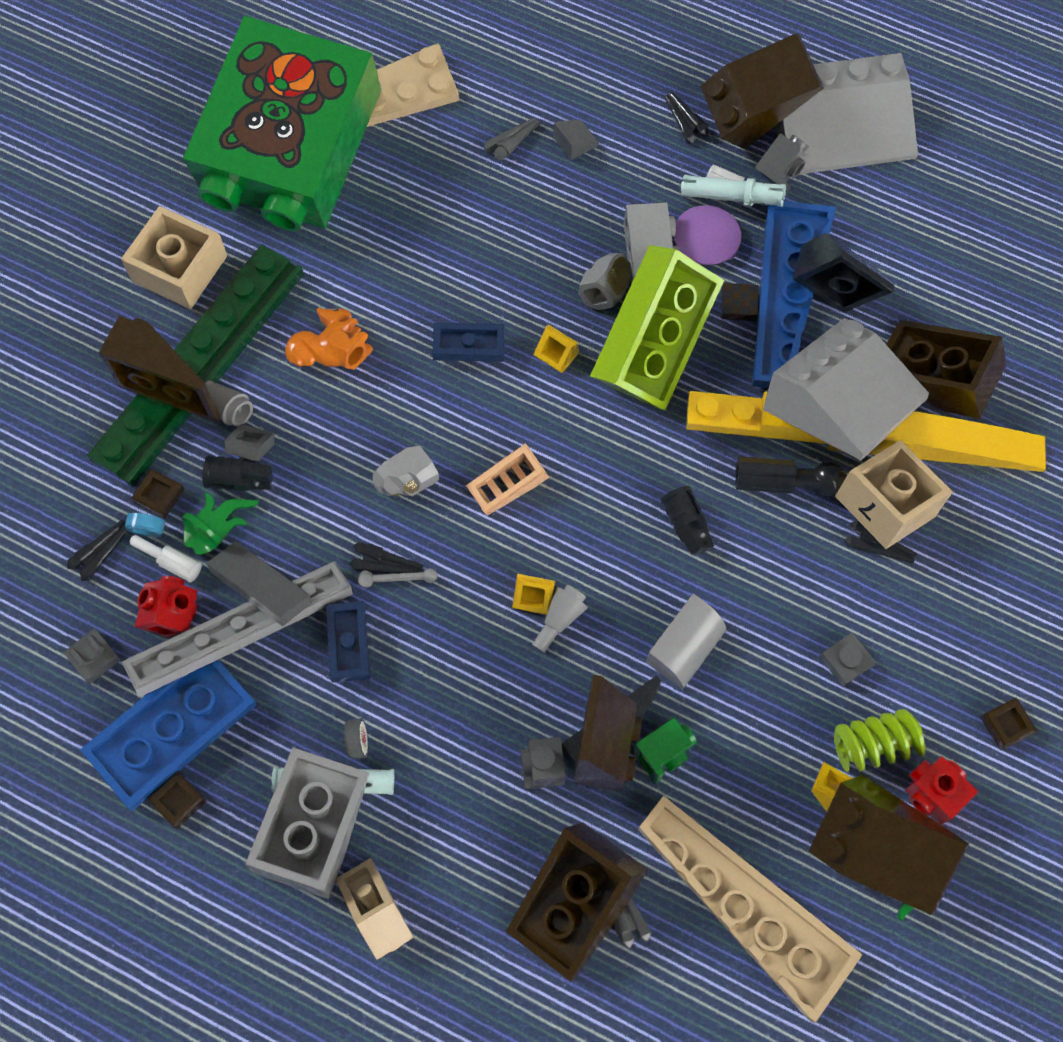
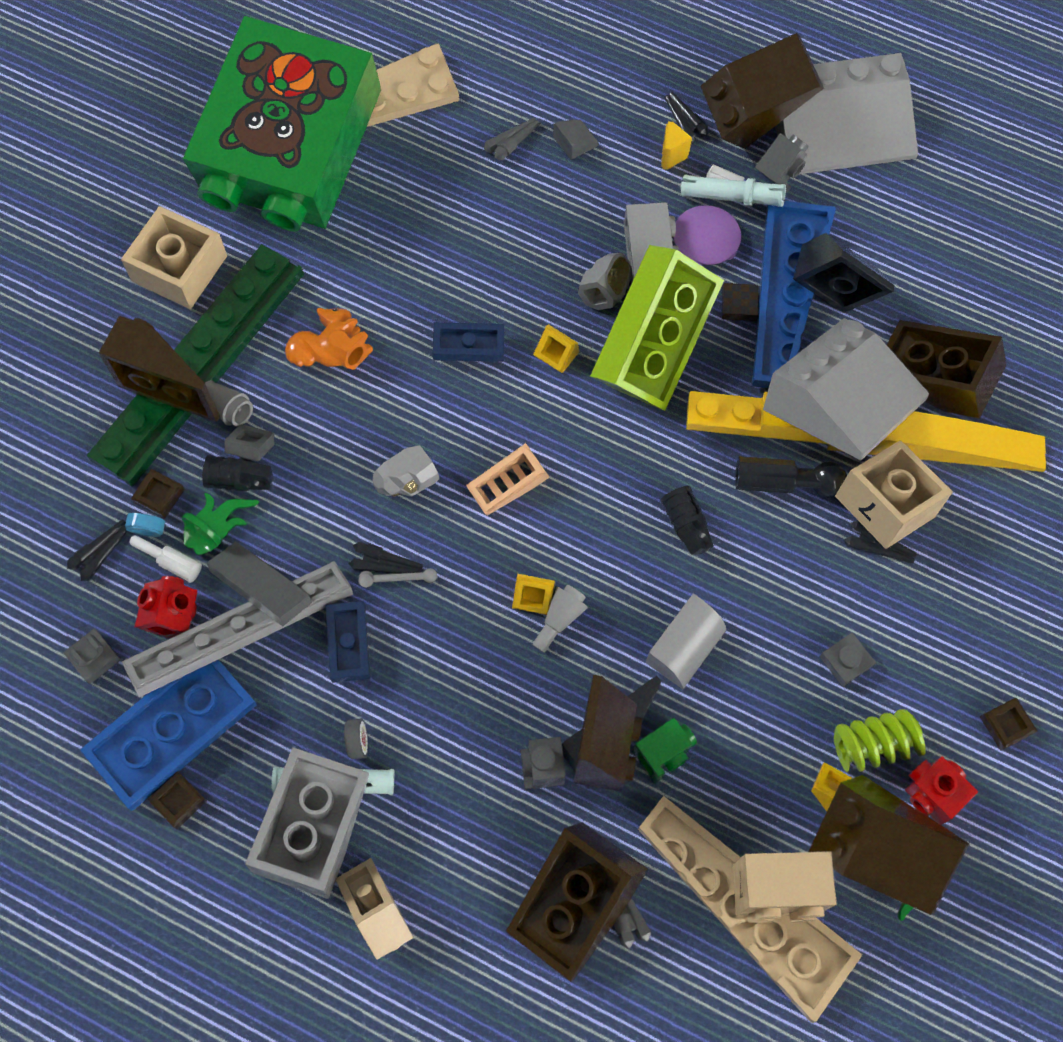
(675, 146): none -> yellow slope
(784, 884): none -> tan brick

